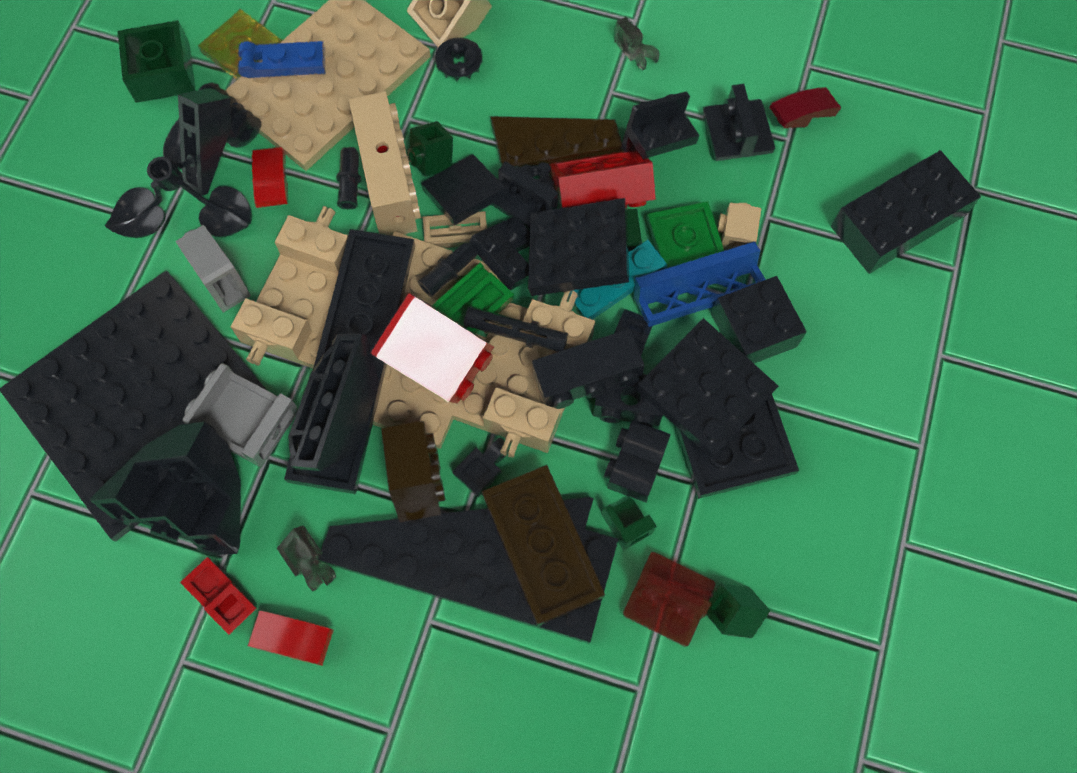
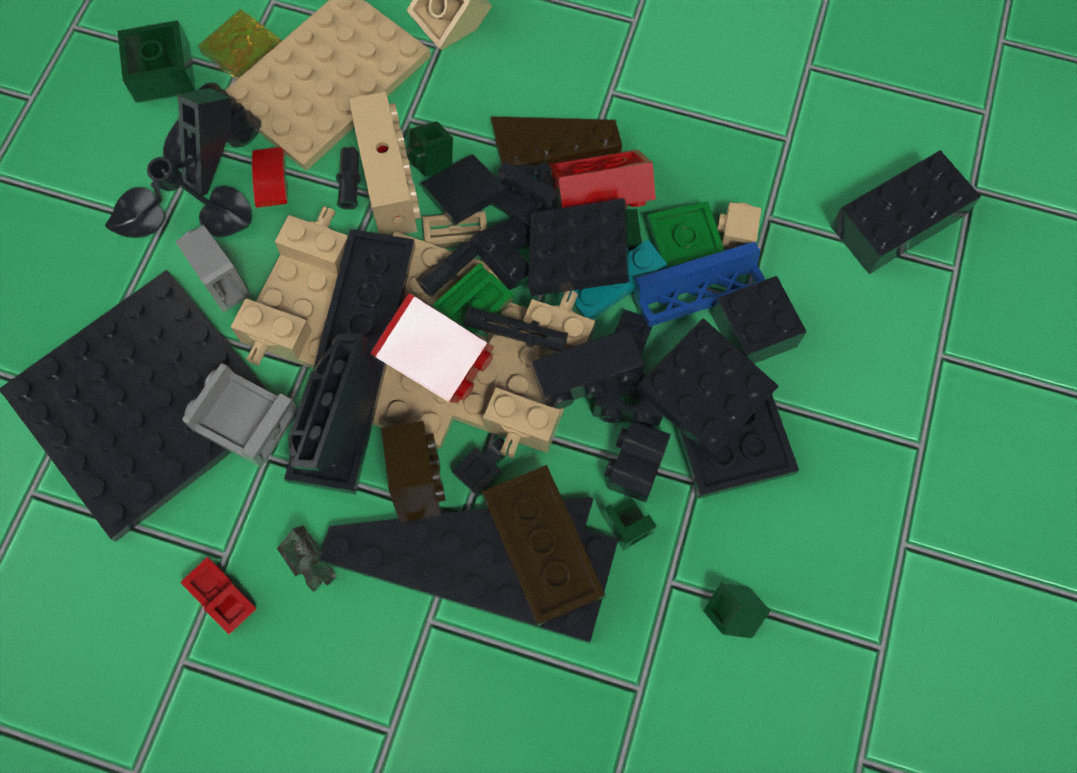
(181, 489): black brick -> none
(281, 59): blue plate -> none
(290, 638): red slope -> none
(456, 49): black gear -> none
(630, 39): clear smoke plate -> none
(659, 126): black bracket -> none
(669, 599): clear red bracket -> none
(738, 127): black bracket -> none
(800, 107): dark red slope -> none

